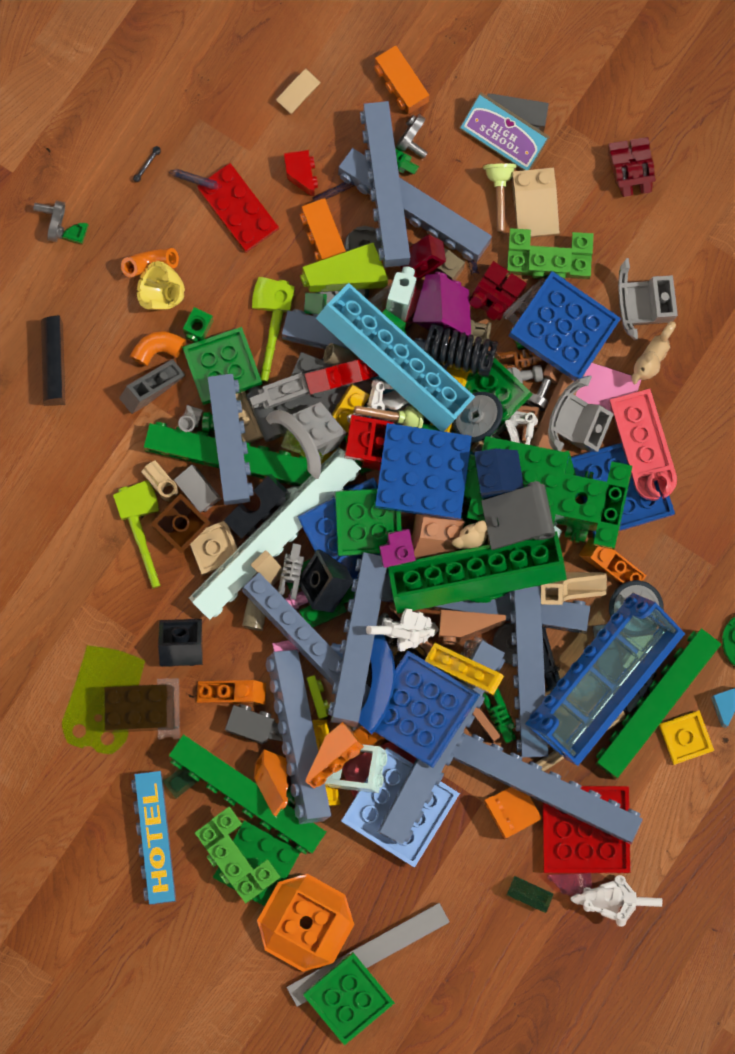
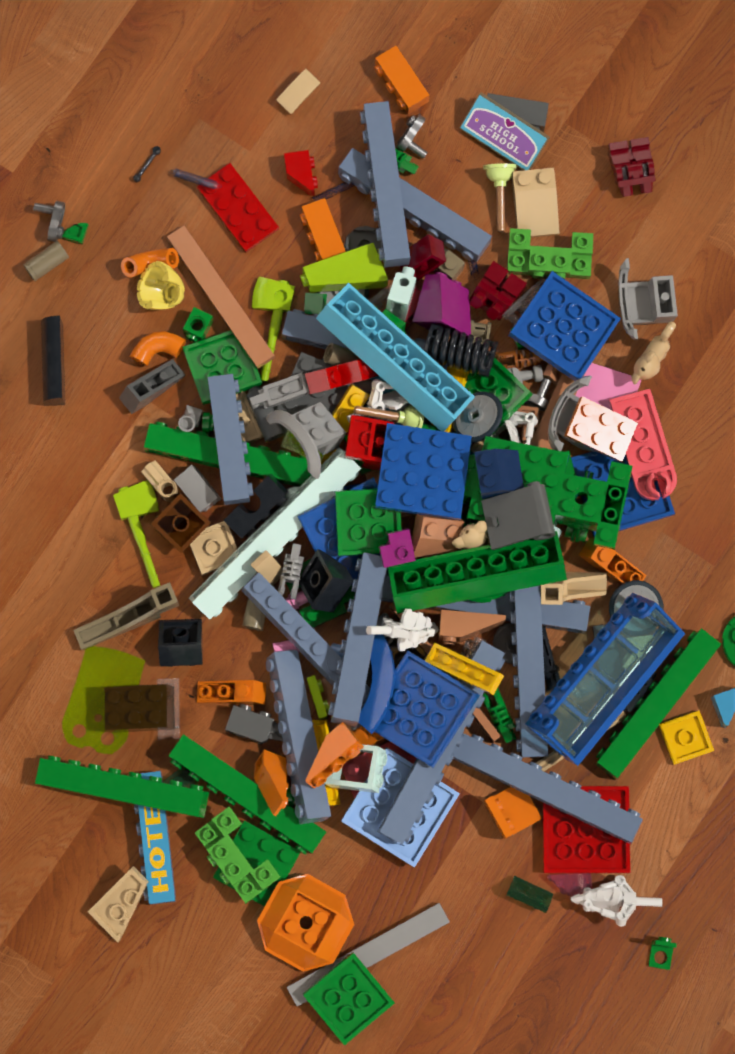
(46, 261): none -> dark tan pin
(119, 903): none -> tan wing
(120, 787): none -> green brick
(127, 618): none -> dark tan arch
(221, 297): none -> nougat tile
(600, 429): none -> plate
(662, 944): none -> green bracket

